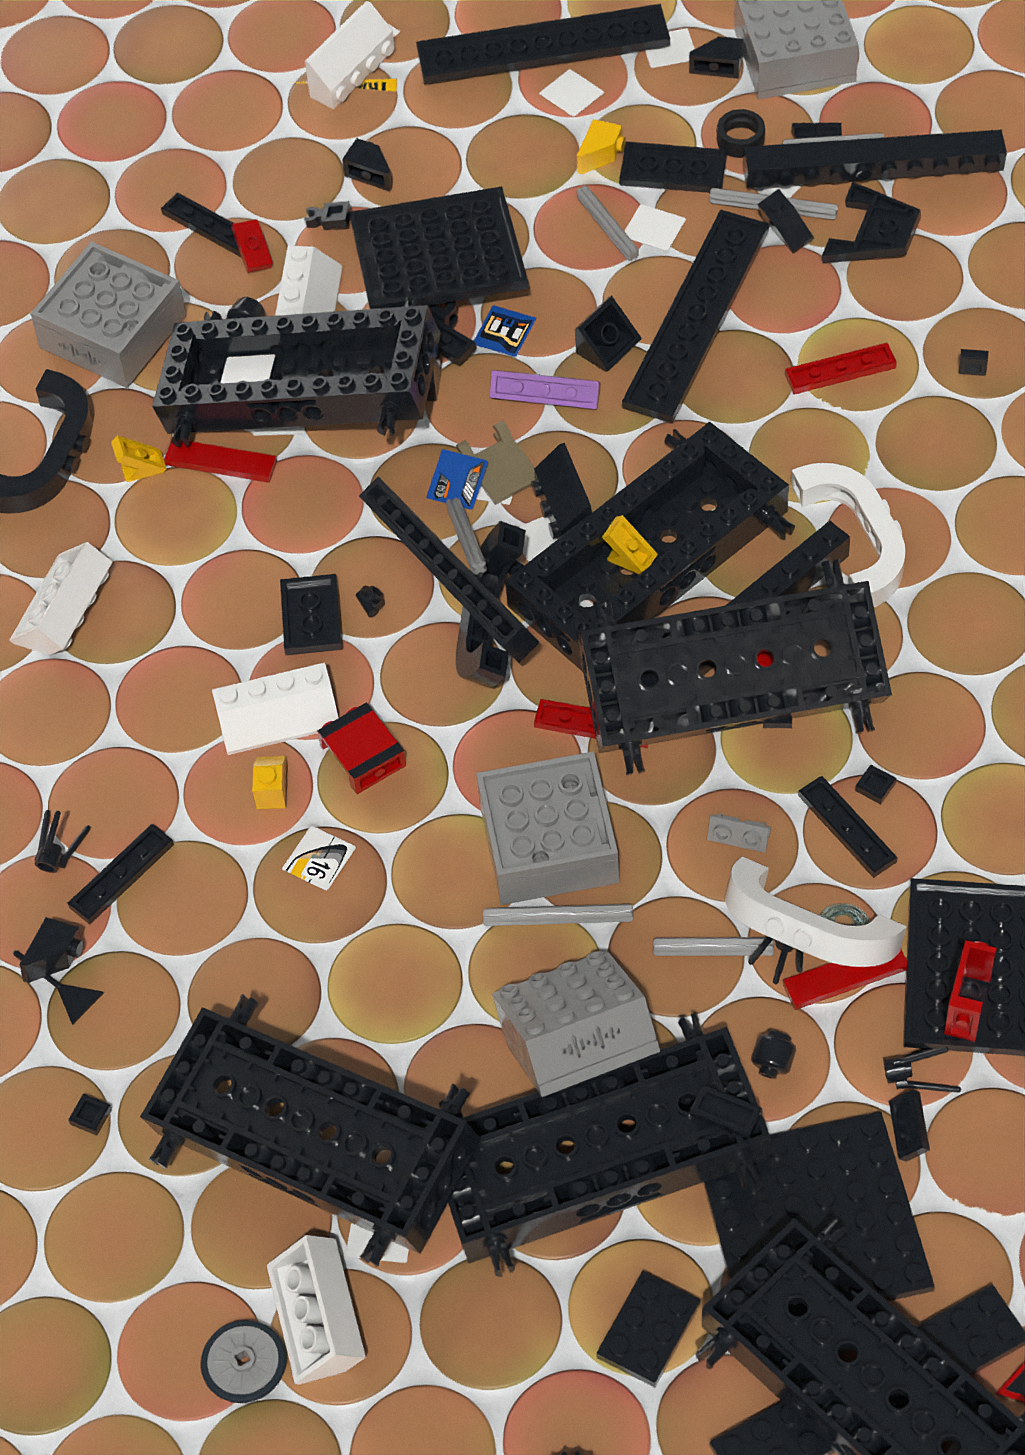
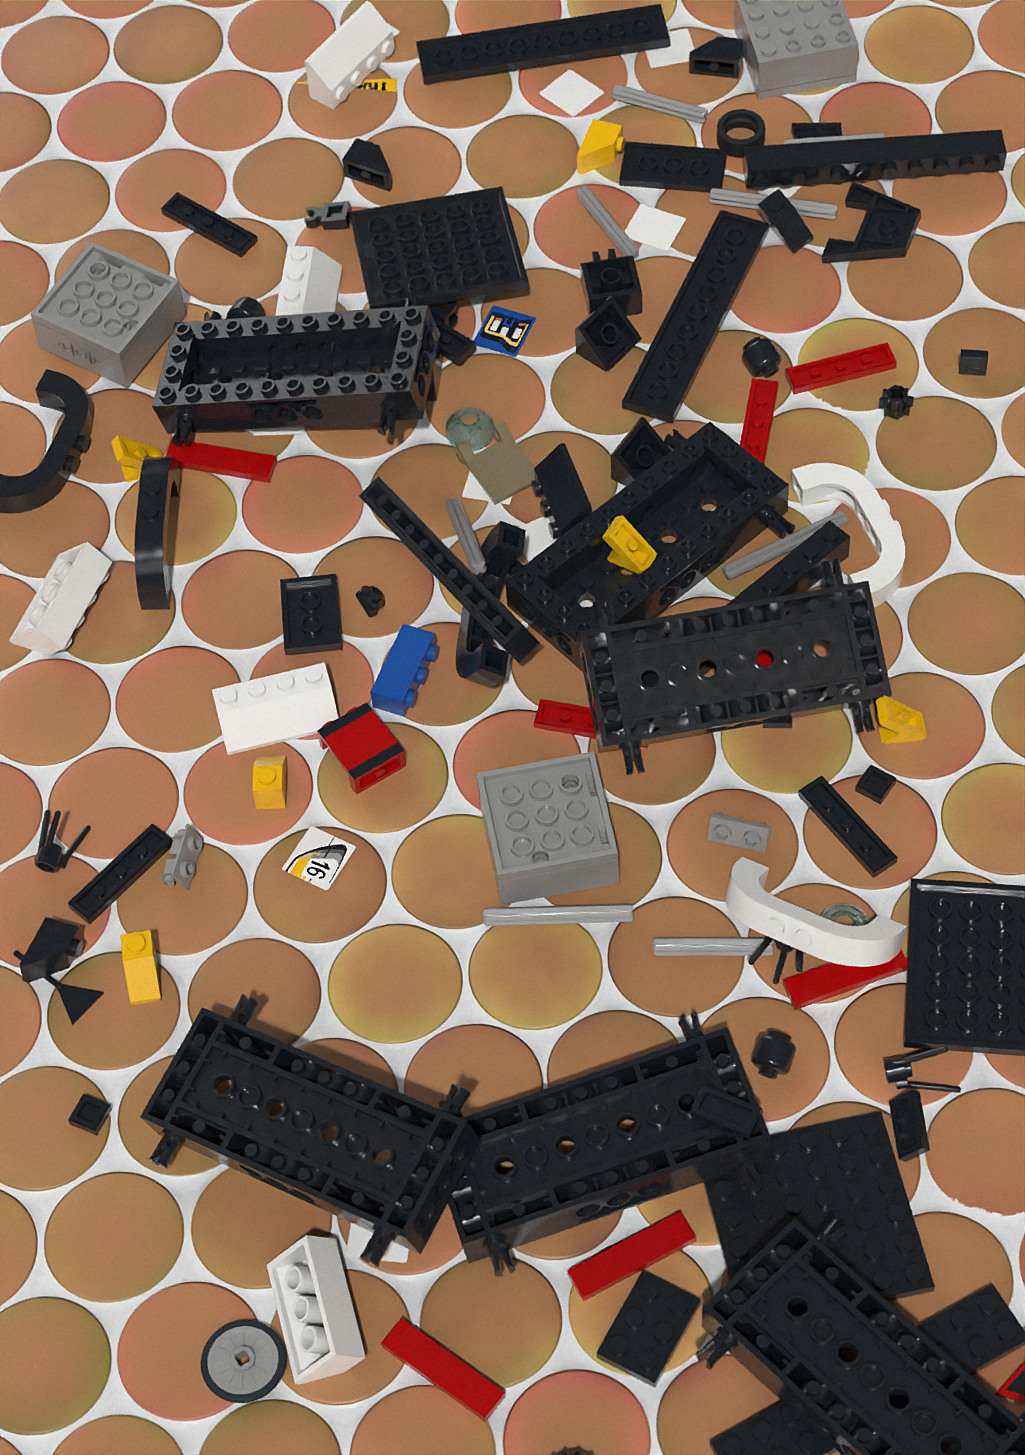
(140, 967): none -> yellow slope
(158, 482): none -> black arch
(186, 849): none -> light grey hinge
(247, 368): white sticker -> none
(252, 245): red plate -> none
(404, 670): none -> blue brick
(443, 1370): none -> red tile
(457, 477): blue sticker -> none
(477, 434): none -> clear light blue piece
(545, 389): medium lavender plate -> none
(575, 1022): light grey piece -> none
(611, 278): none -> black hinge
(631, 1256): none -> red tile
(637, 453): none -> black slope
(659, 103): none -> light grey axle
(759, 417): none -> red tile
(761, 357): none -> black head
(779, 547): none -> light grey axle
(896, 402): none -> black gear
(899, 722): none -> yellow slope
(965, 1013): red panel -> none

